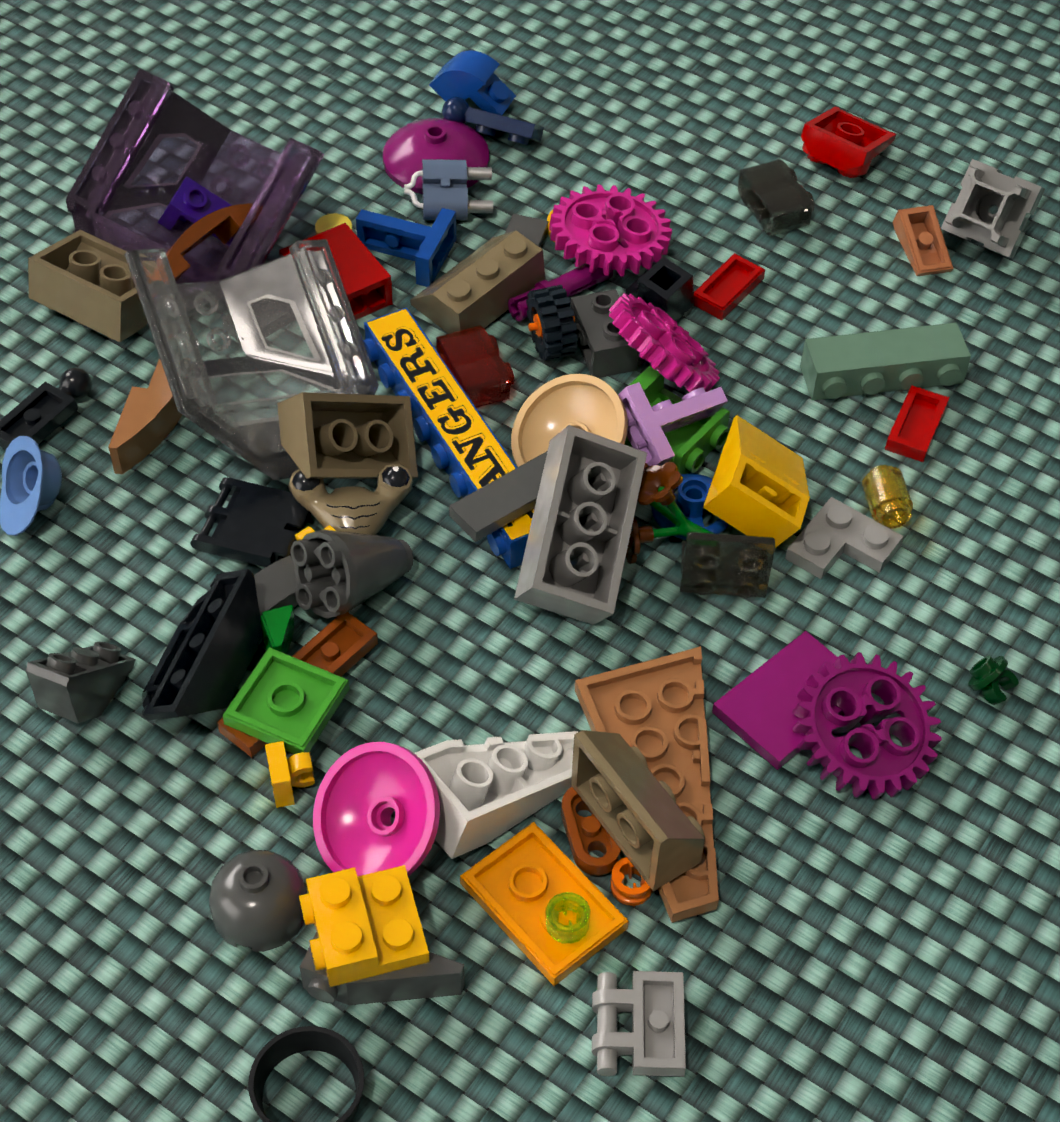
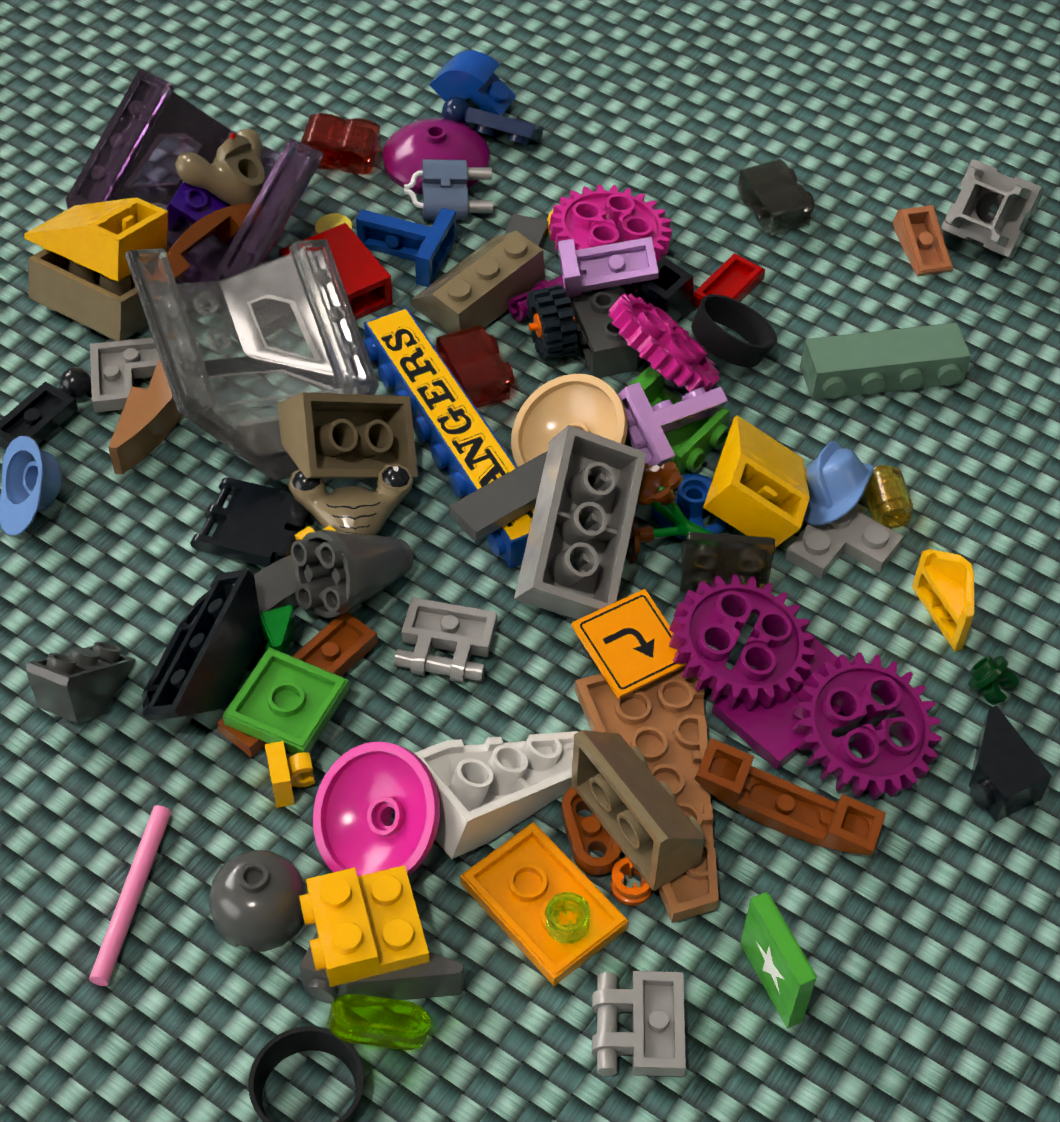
(102, 233): none -> yellow slope
(115, 368): none -> light grey plate
(130, 896): none -> bright pink bar
(234, 174): none -> dark tan head
(345, 143): none -> clear red brick
(378, 1021): none -> clear neon green tile
(448, 628): none -> light grey plate
(606, 265): none -> lavender bracket
(628, 643): none -> light orange piece
(704, 622): none -> magenta gear
(738, 318): none -> black tyre
(777, 959): none -> bright green tile
(785, 806): none -> dark orange slope
(834, 484): none -> medium blue piece
(844, 141): red slope -> none
(917, 423): red tile -> none
(947, 591): none -> yellow slope
(1005, 769): none -> black slope

